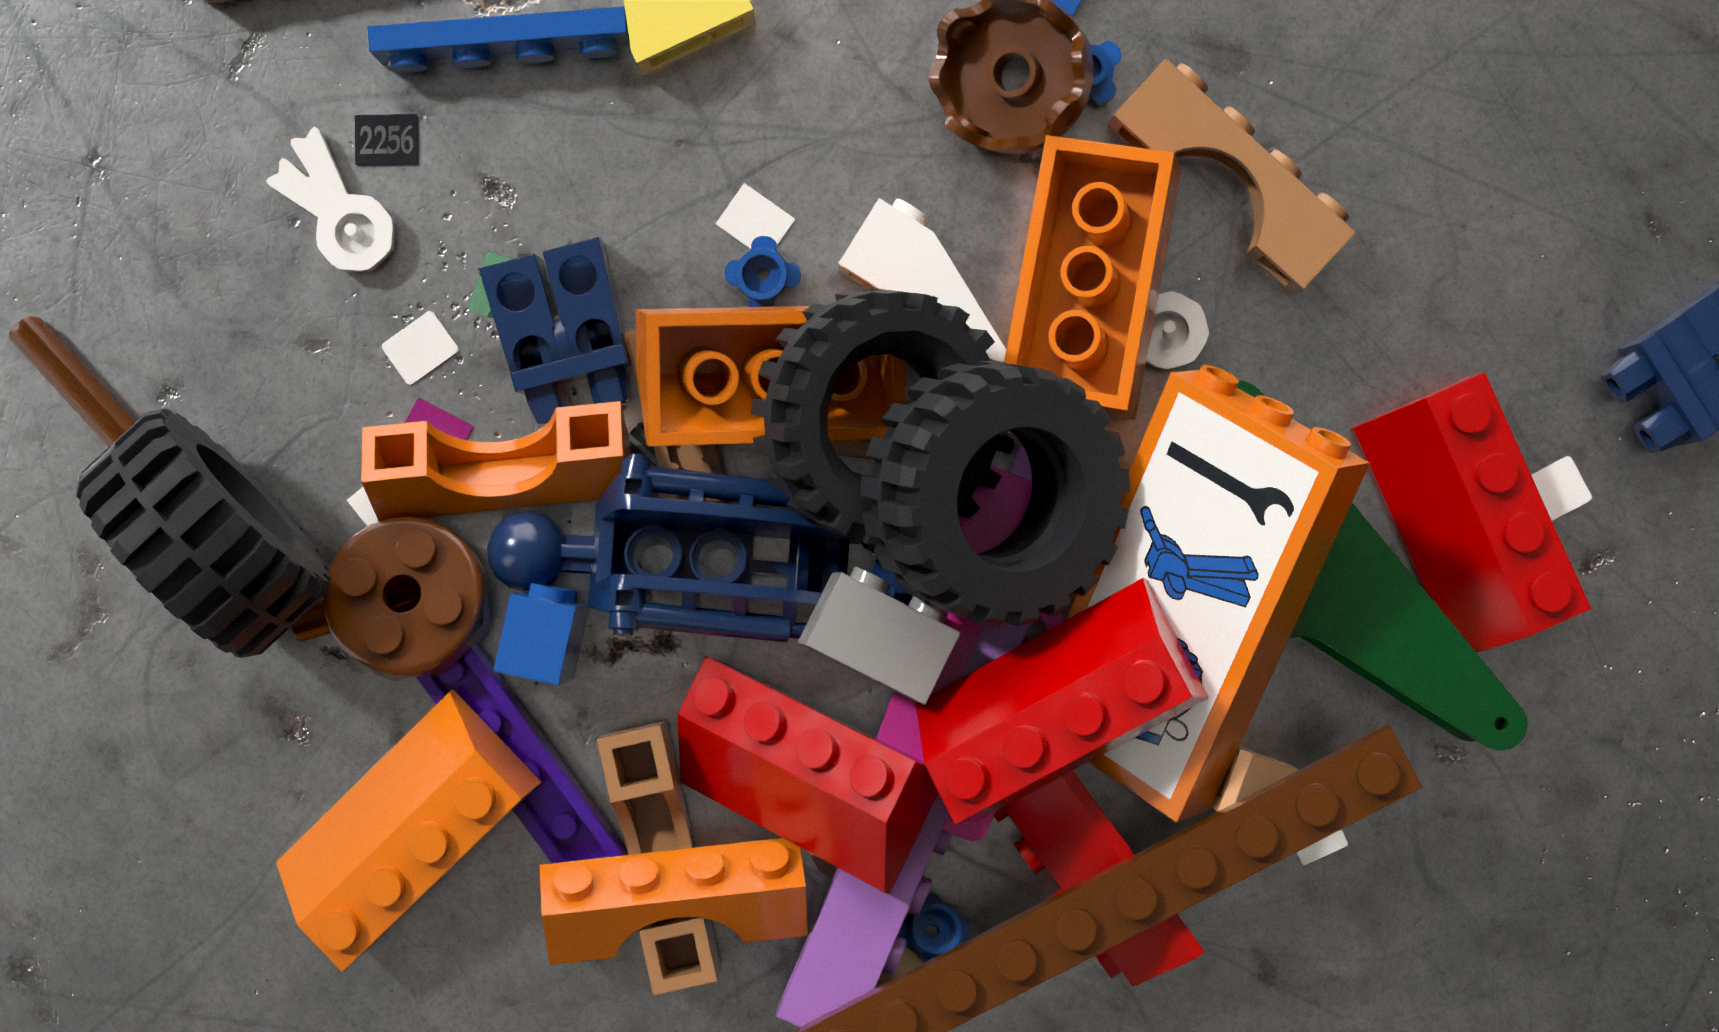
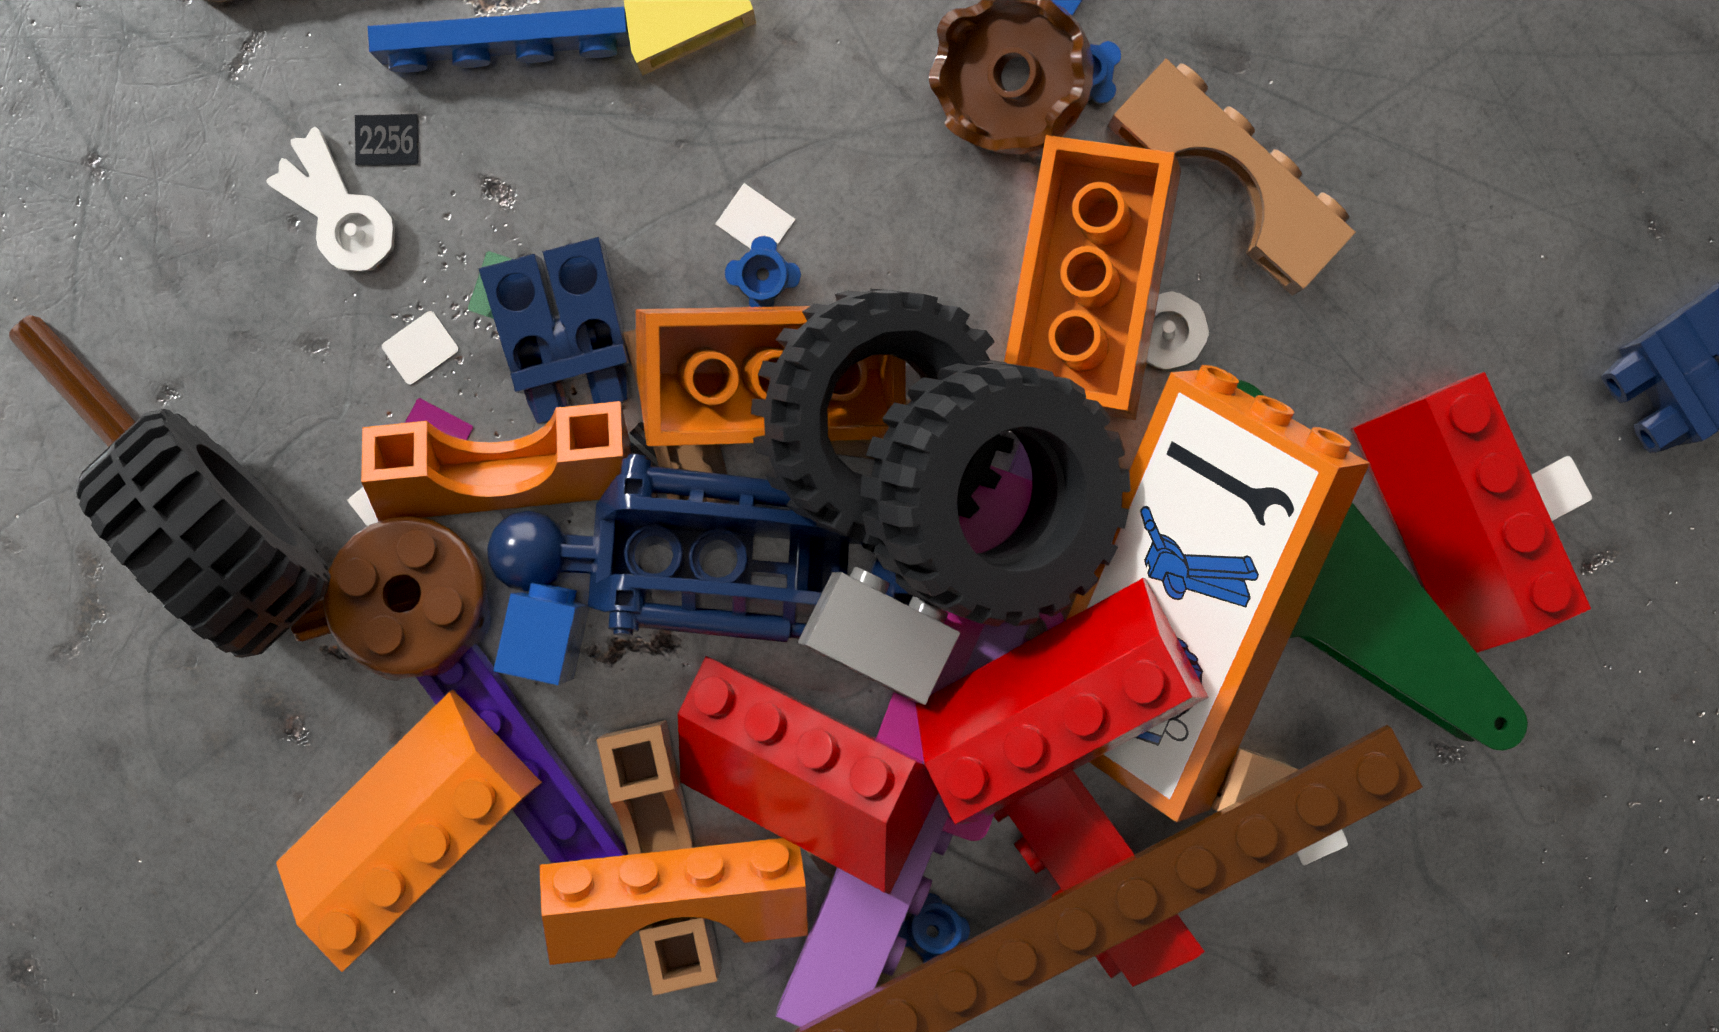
(905, 256): white slope -> none

